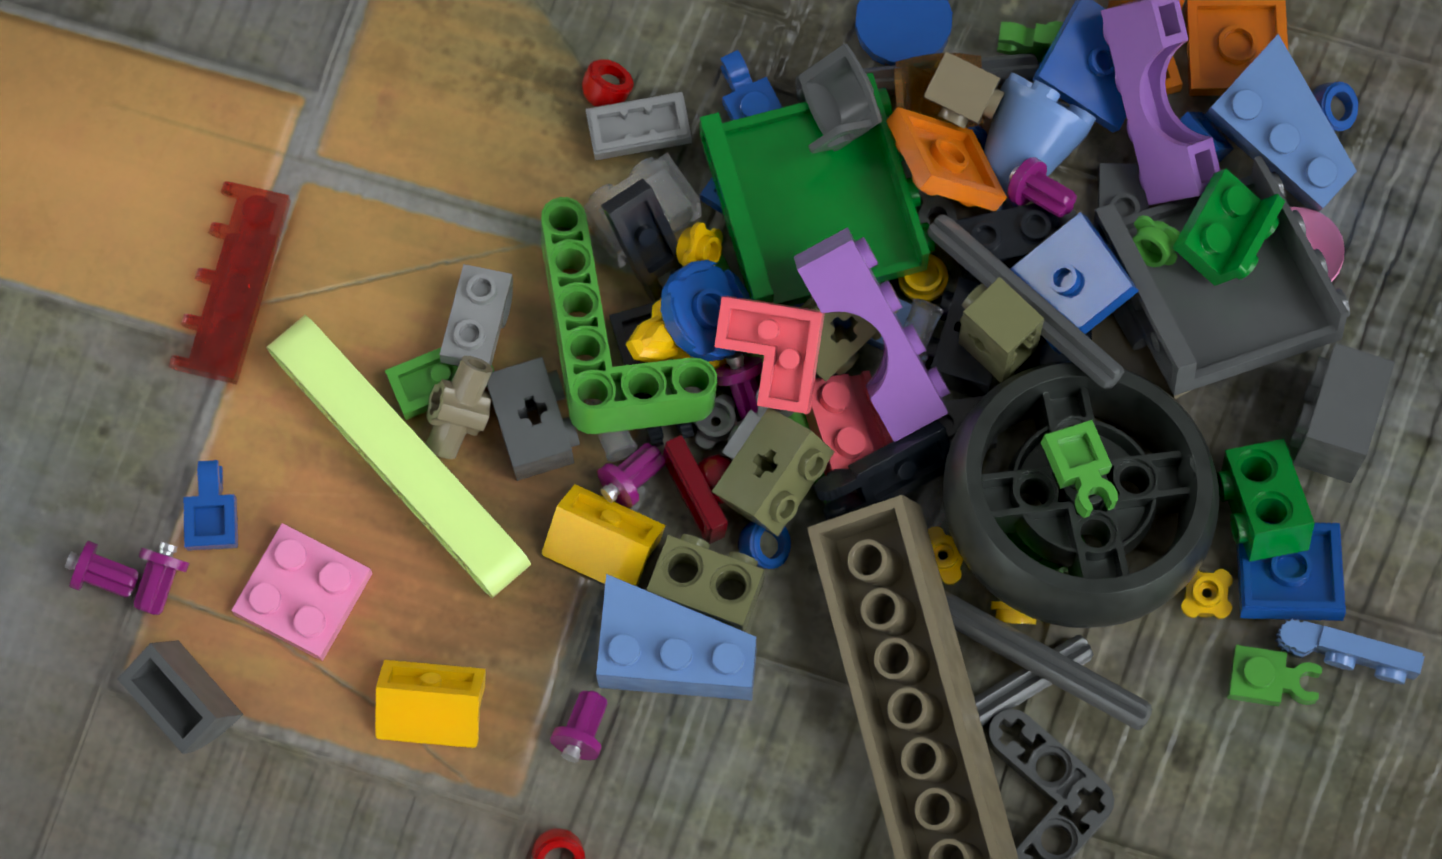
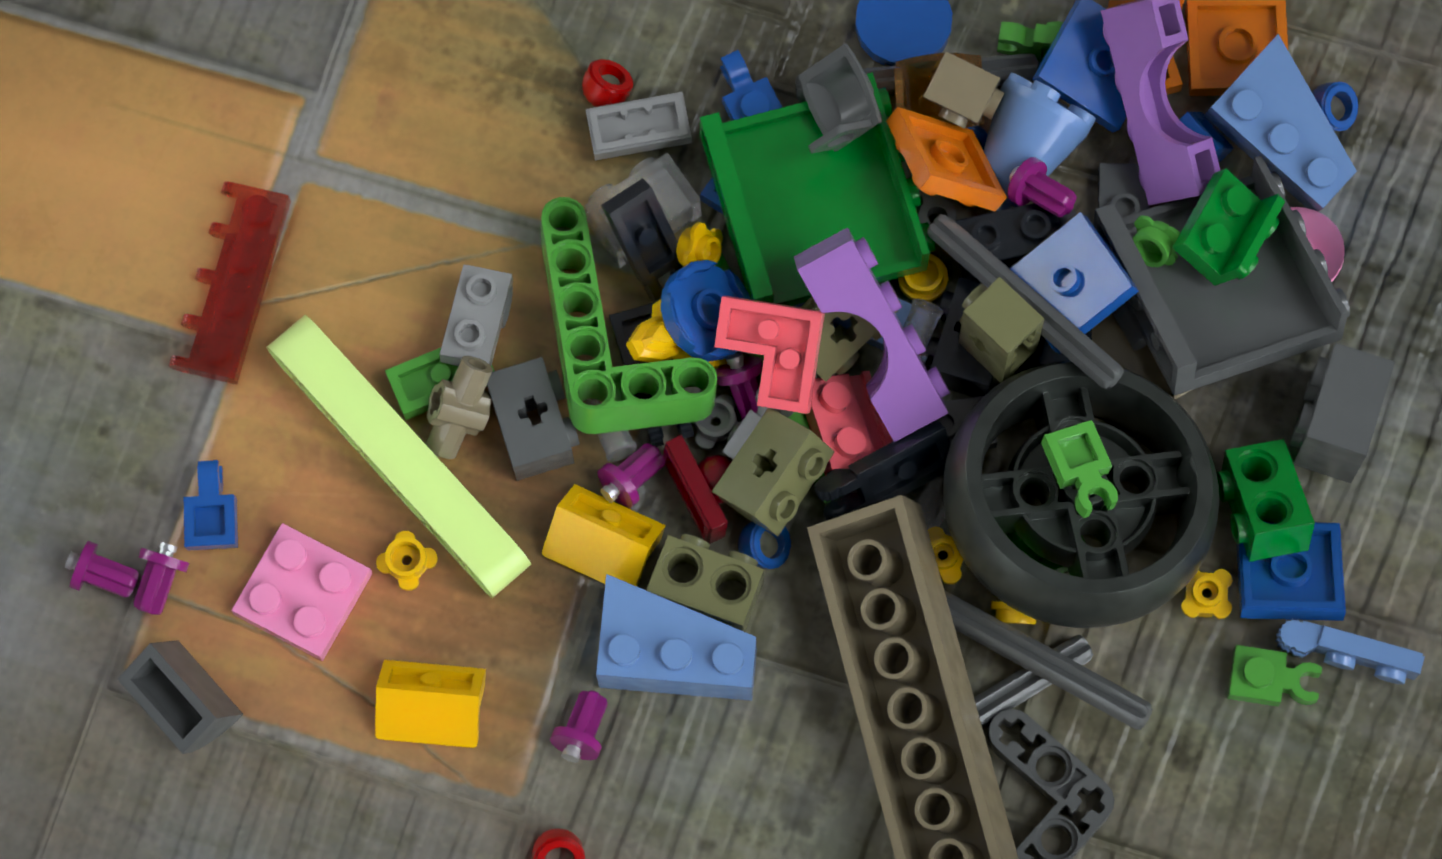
(403, 546): none -> yellow plate

